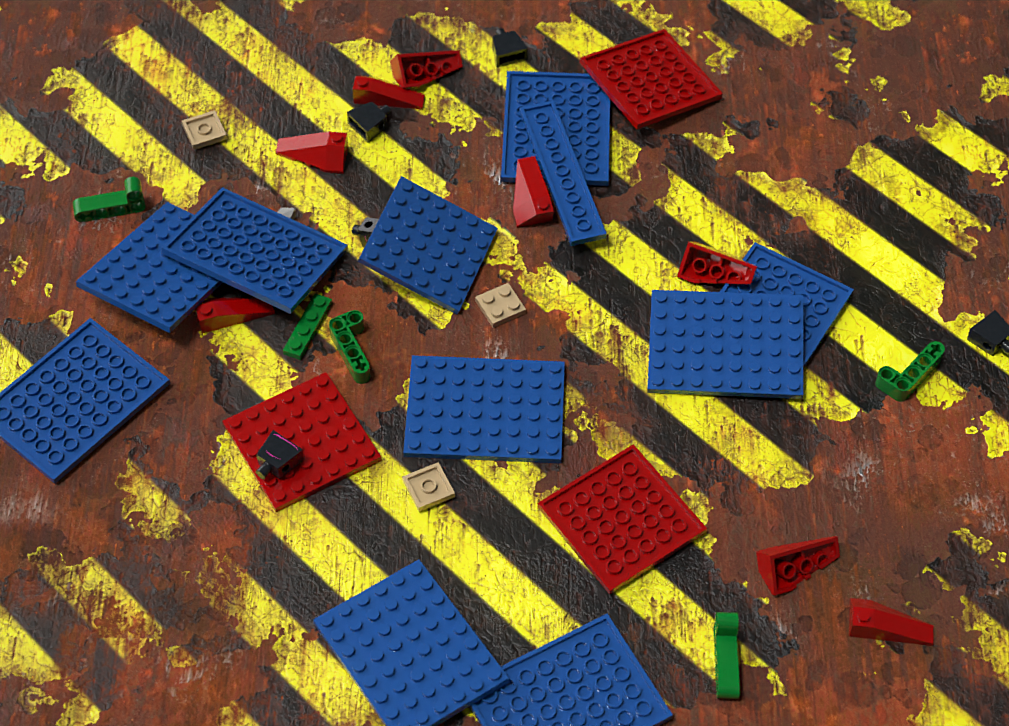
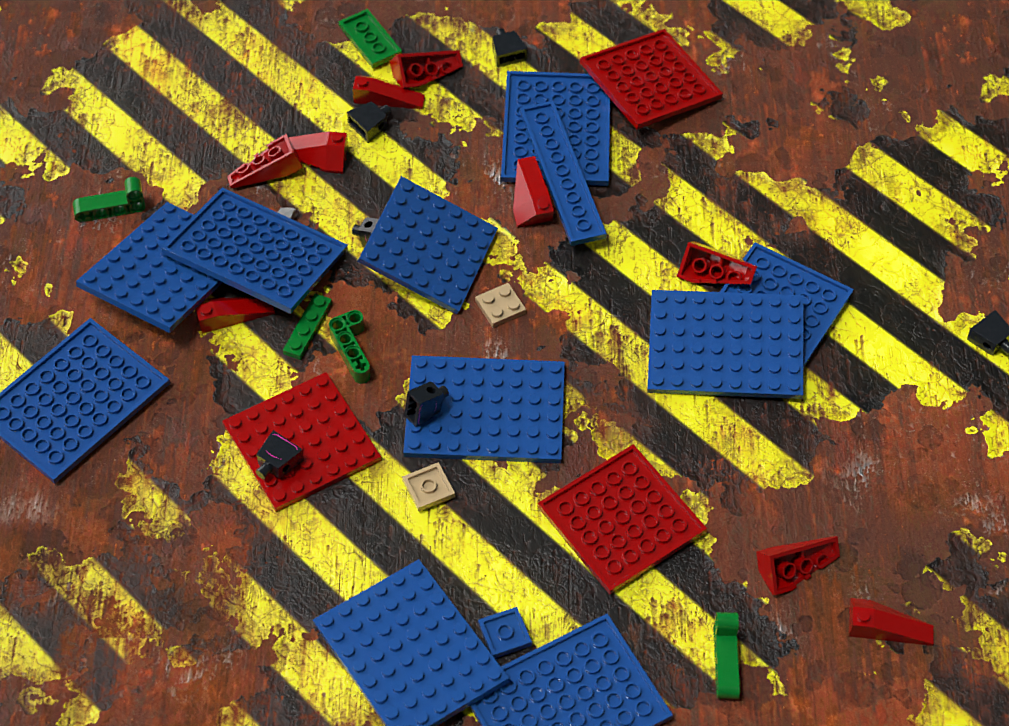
(204, 130): tan plate -> none
(275, 162): none -> red wedge
(369, 38): none -> green plate
(424, 402): none -> black torso
(504, 632): none -> blue plate
(912, 376): green beam -> none

